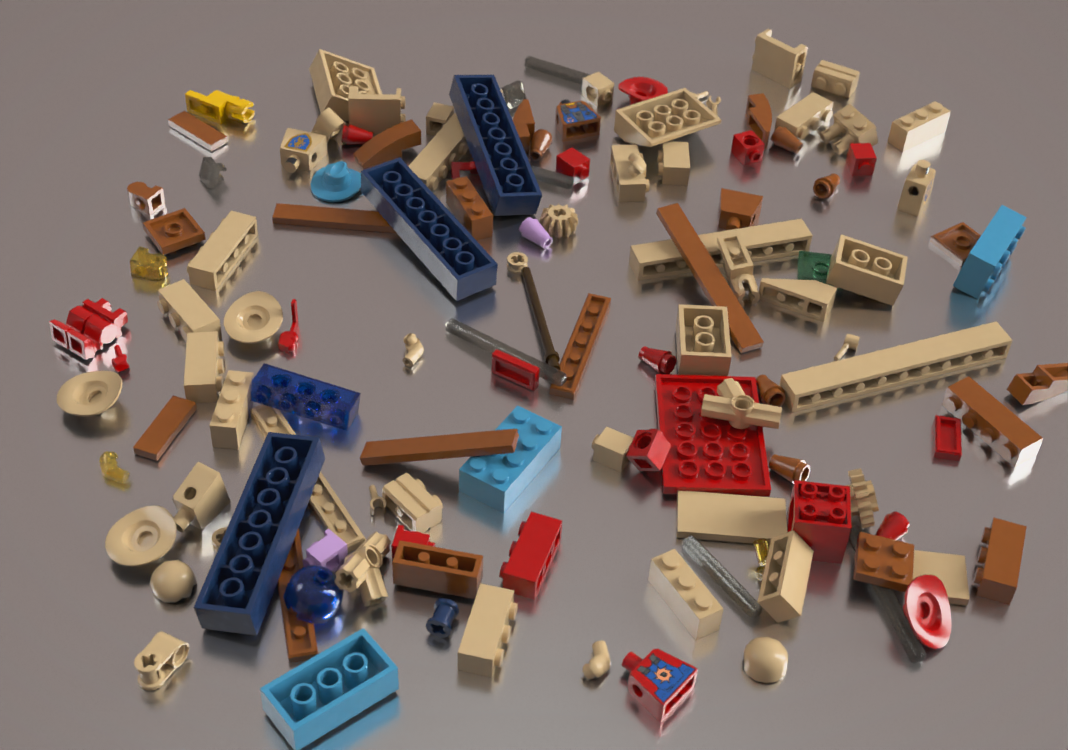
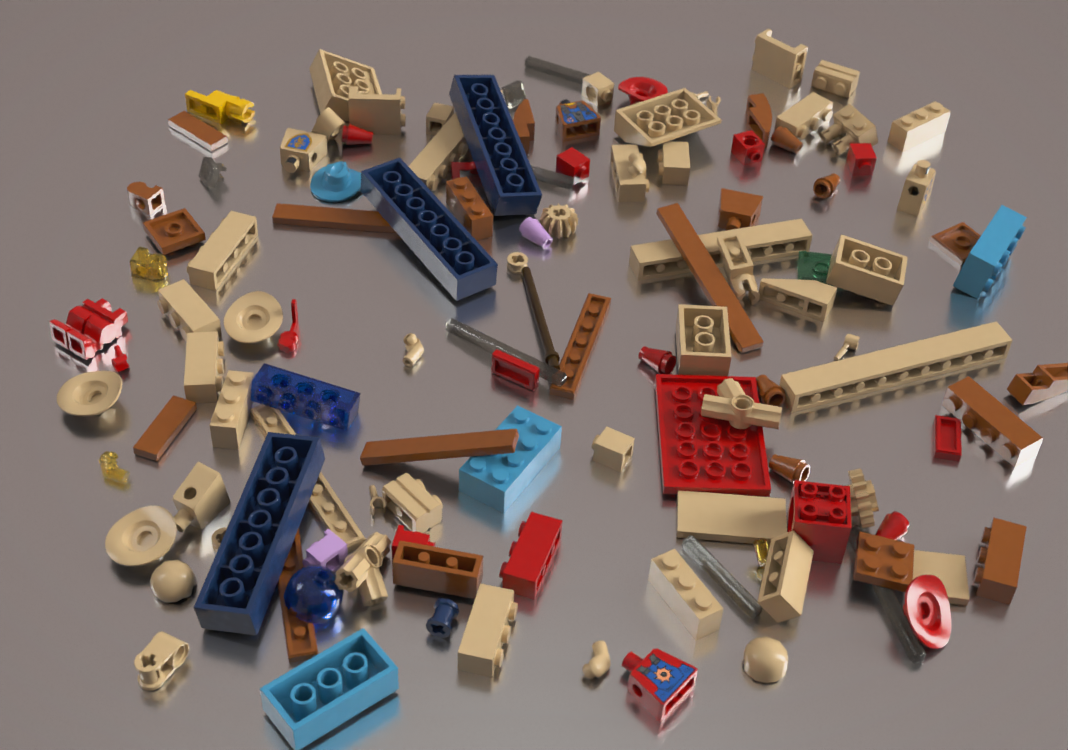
(389, 144): dark orange slope -> none
(540, 143): dark orange cone -> none
(648, 450): red brick -> none

